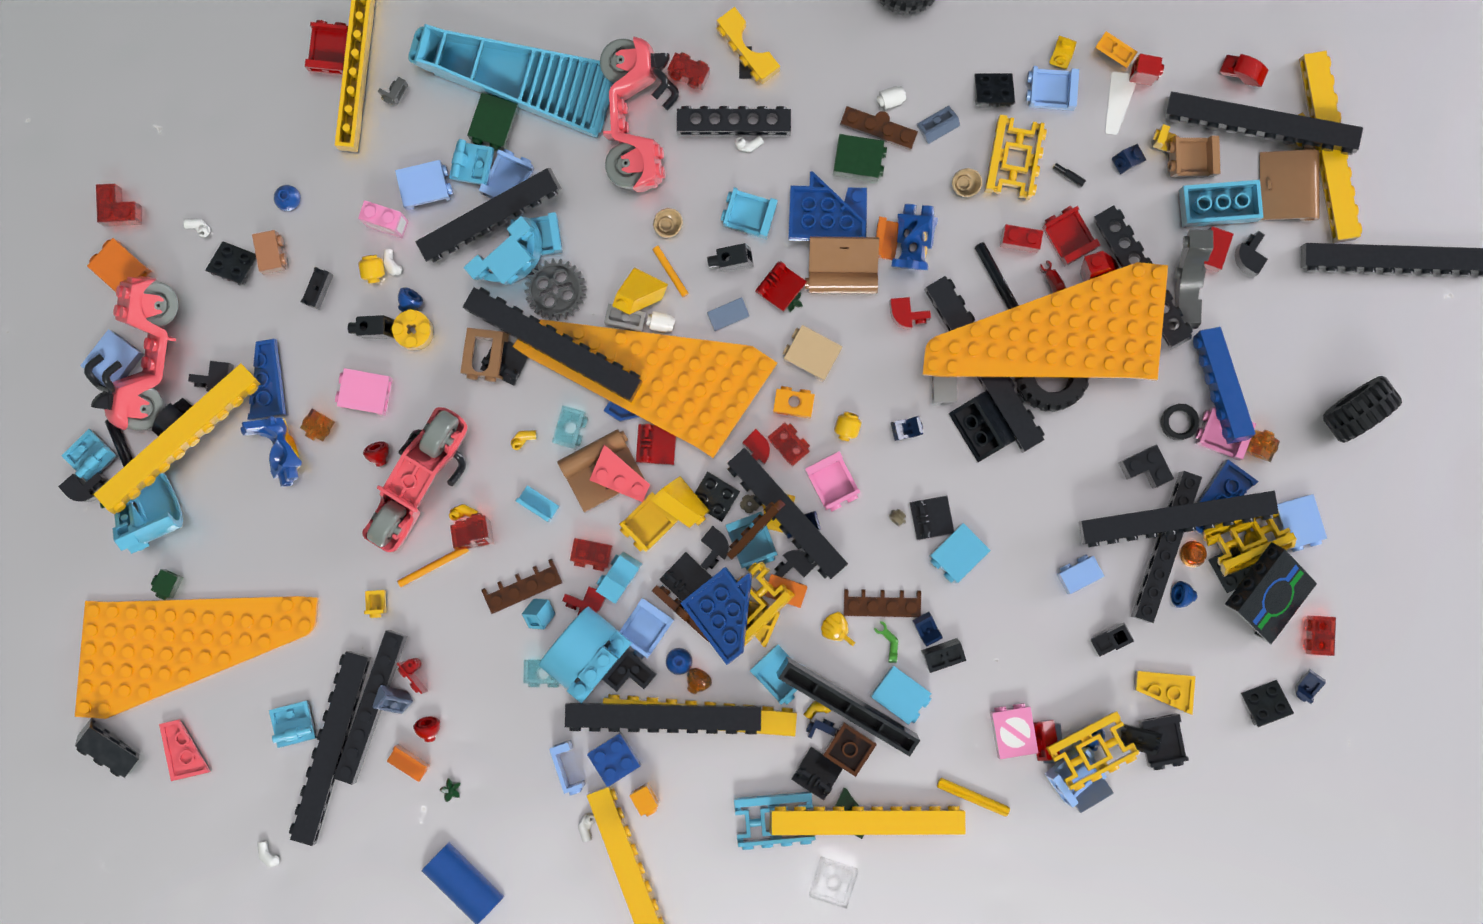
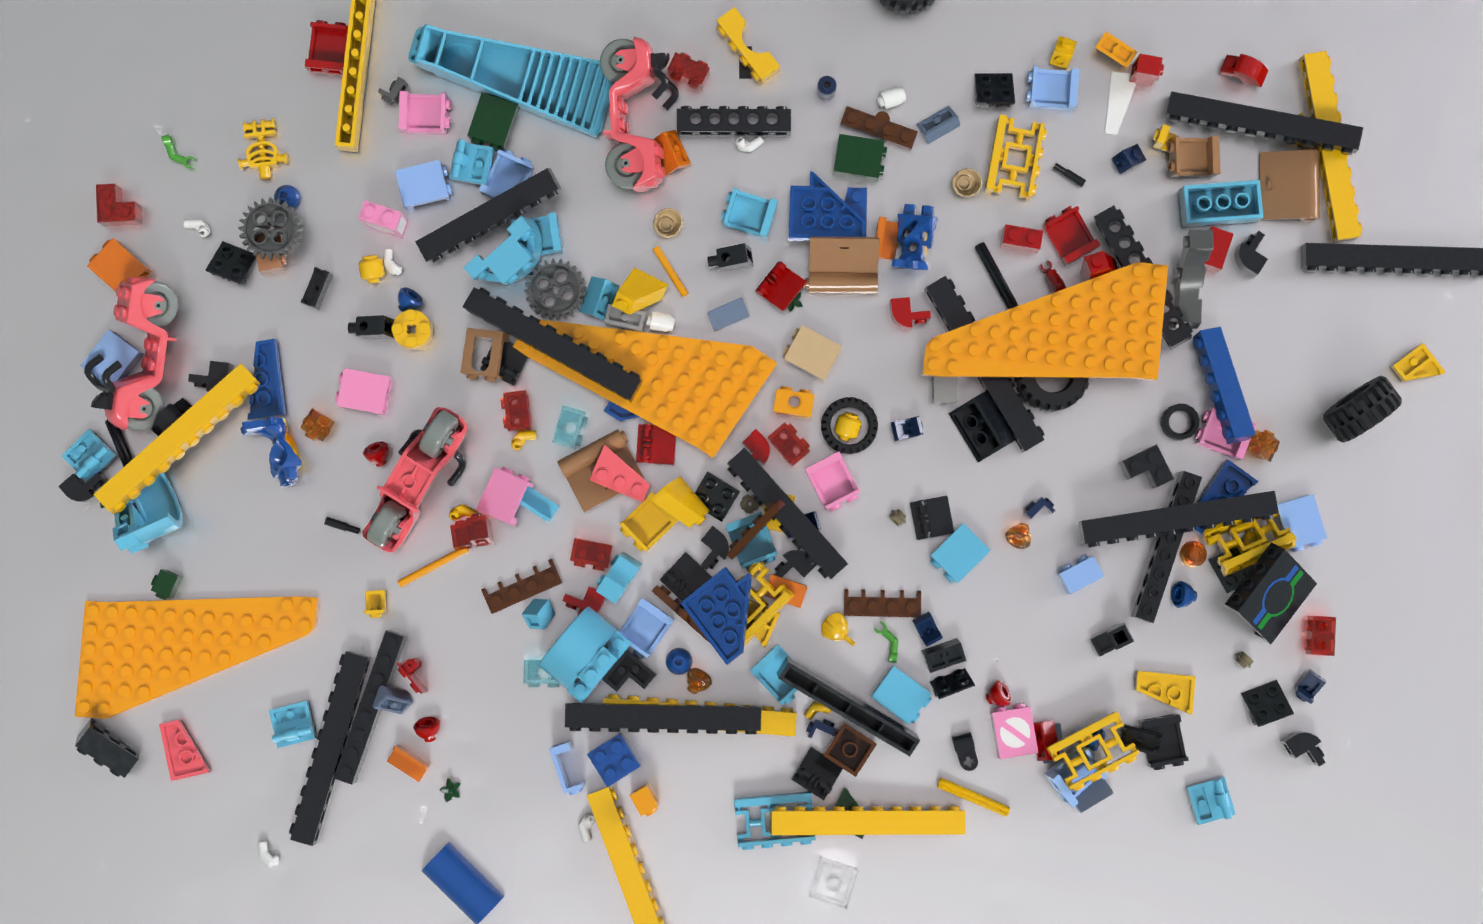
(168, 143): none -> bright green arm
(263, 162): none -> yellow piece
(269, 245): none -> dark grey gear
(341, 525): none -> black pin
(424, 113): none -> bright pink panel
(503, 495): none -> bright pink panel
(519, 410): none -> clear red brick
(598, 296): none -> medium azure panel
(674, 152): none -> orange panel
(823, 92): none -> dark blue brick
(854, 403): none -> black tyre
(951, 683): none -> black hinge
(965, 747): none -> black piece
(999, 694): none -> red brick
(1019, 536): none -> clear orange brick
(1034, 507): none -> dark blue bracket
(1210, 800): none -> medium azure plate
(1244, 660): none -> dark tan plate
(1302, 742): none -> black brick
(1417, 365): none -> yellow wing

